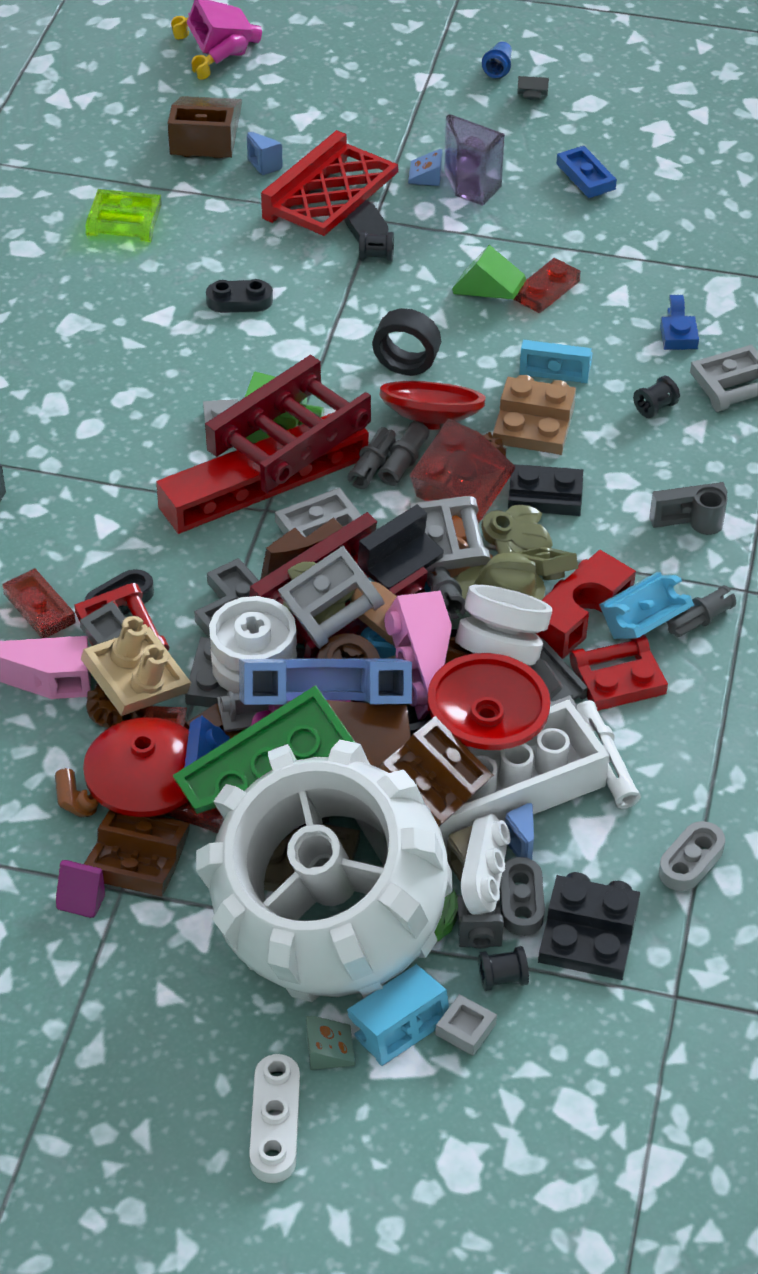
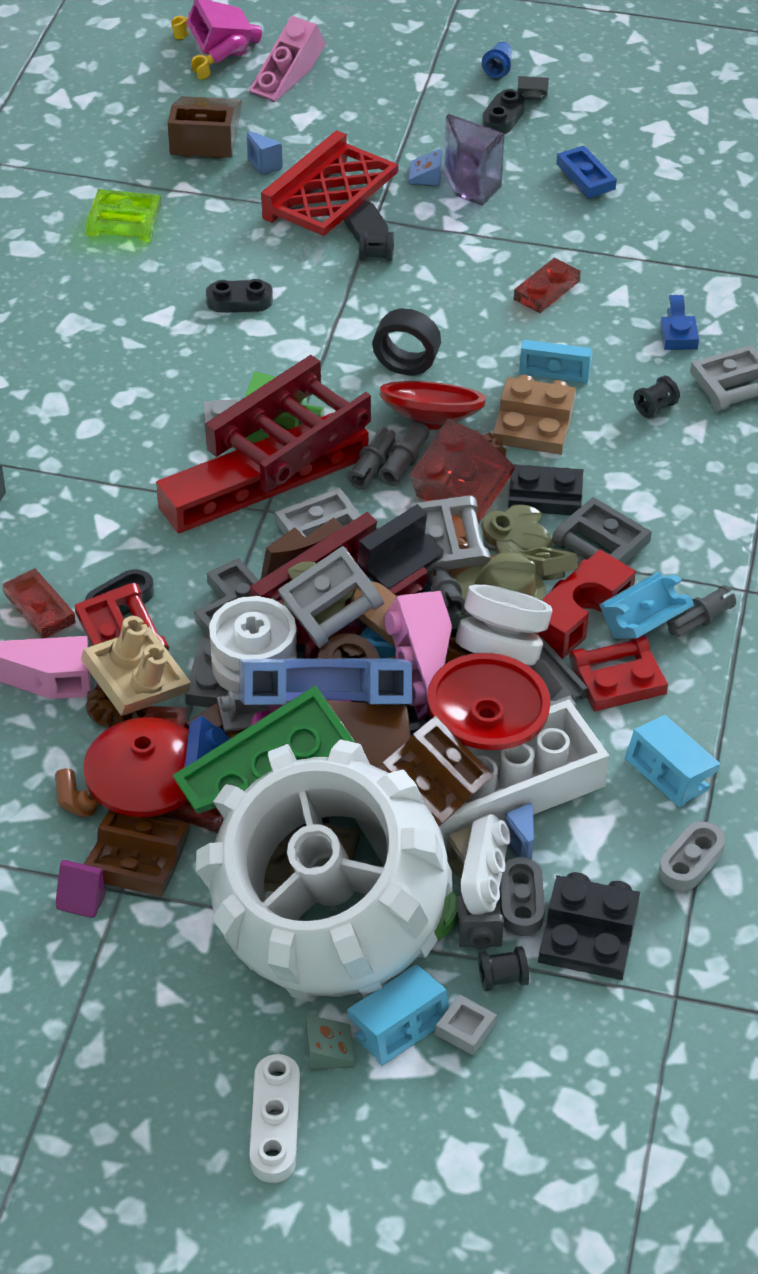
(103, 624): dark grey plate -> none
(289, 59): none -> bright pink slope
(490, 277): bright green slope -> none
(504, 111): none -> black plate
(604, 527): none -> dark grey plate
(623, 787): white pin -> none
(671, 760): none -> medium azure hinge
(699, 505): dark grey plate -> none

